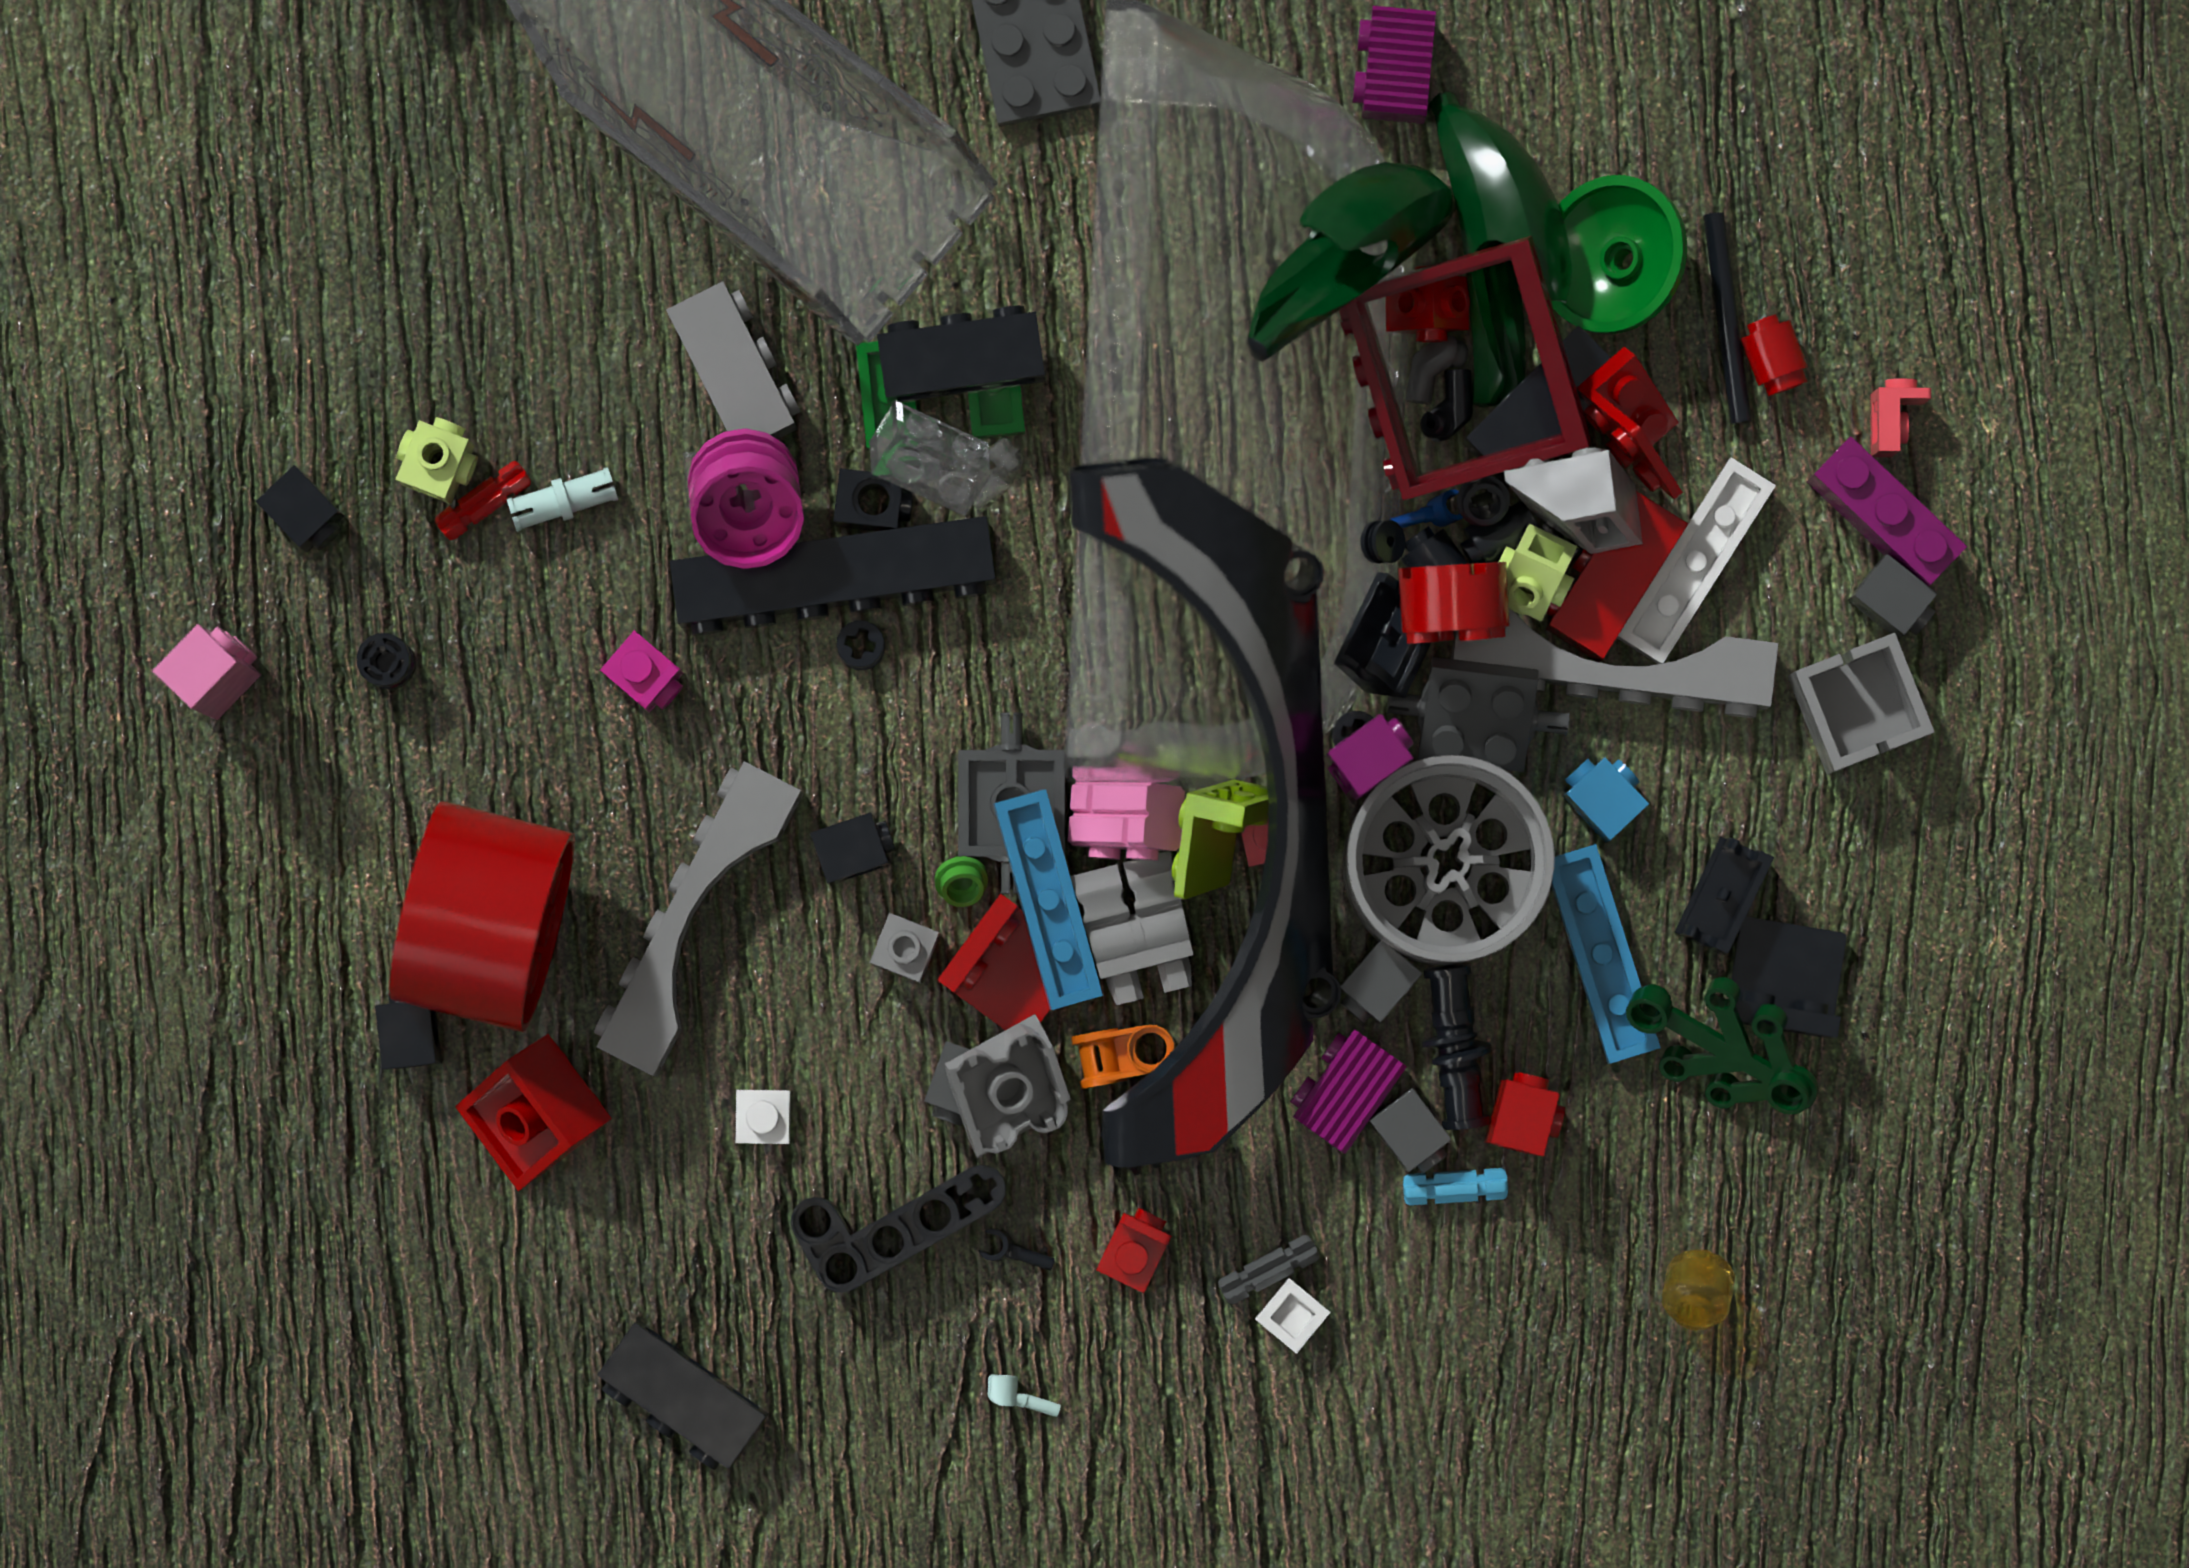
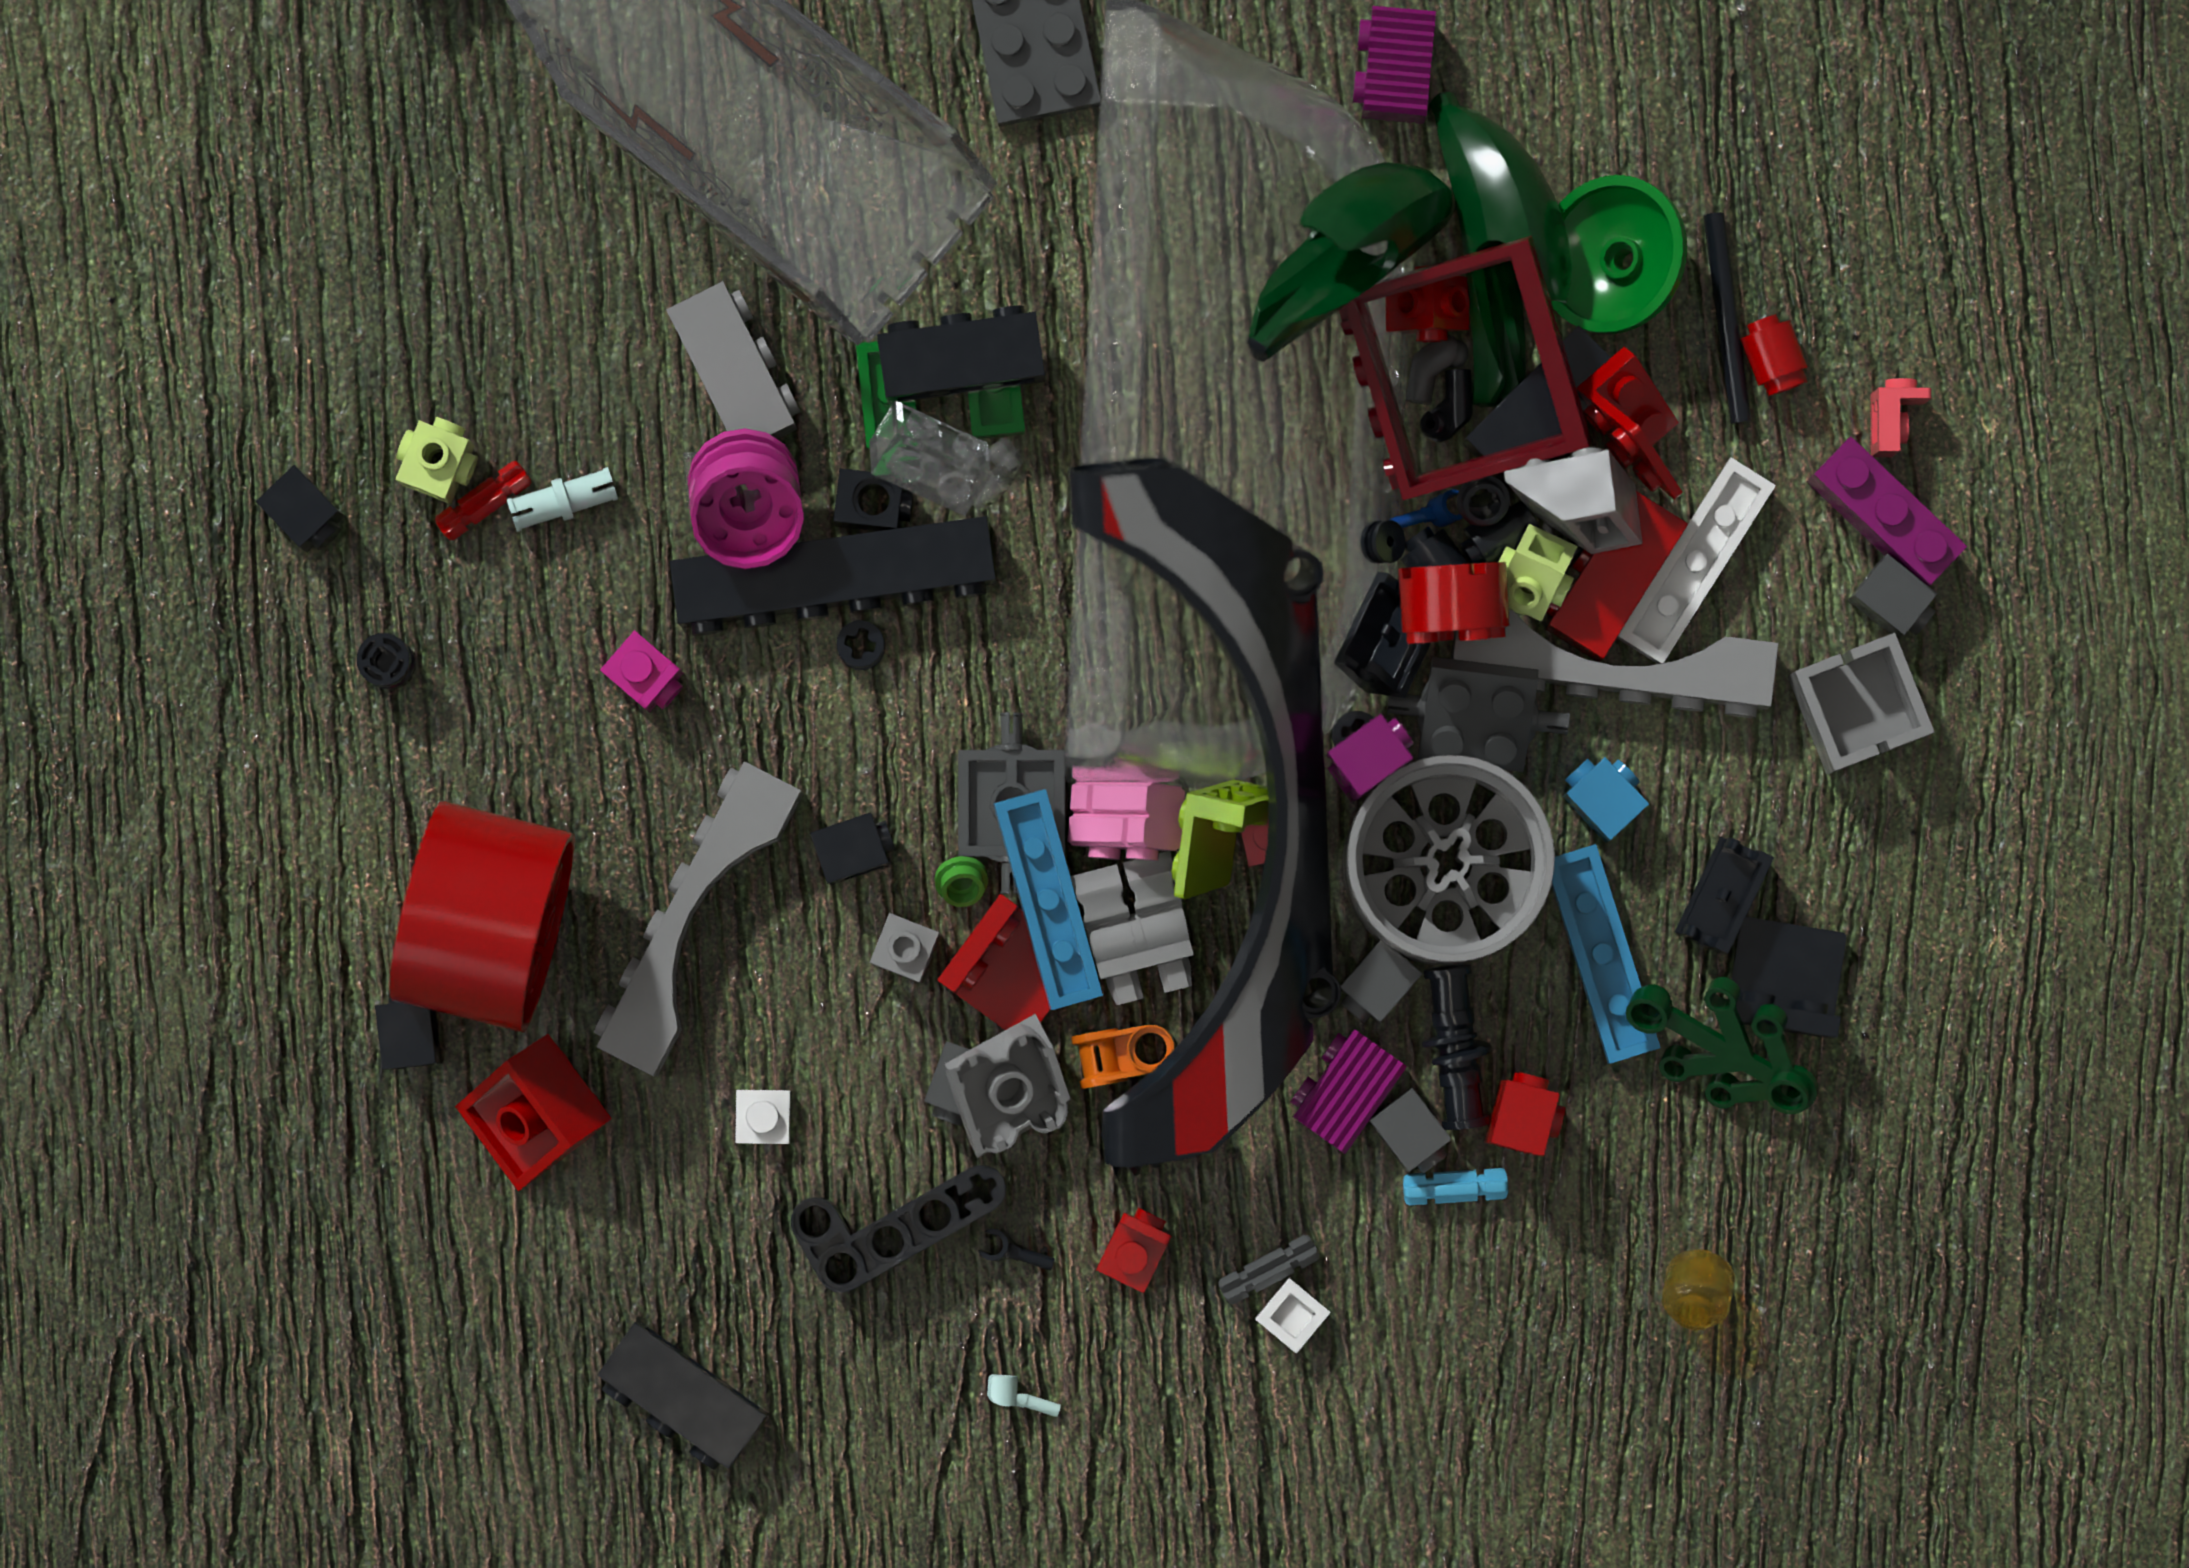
(209, 670): bright pink brick -> none

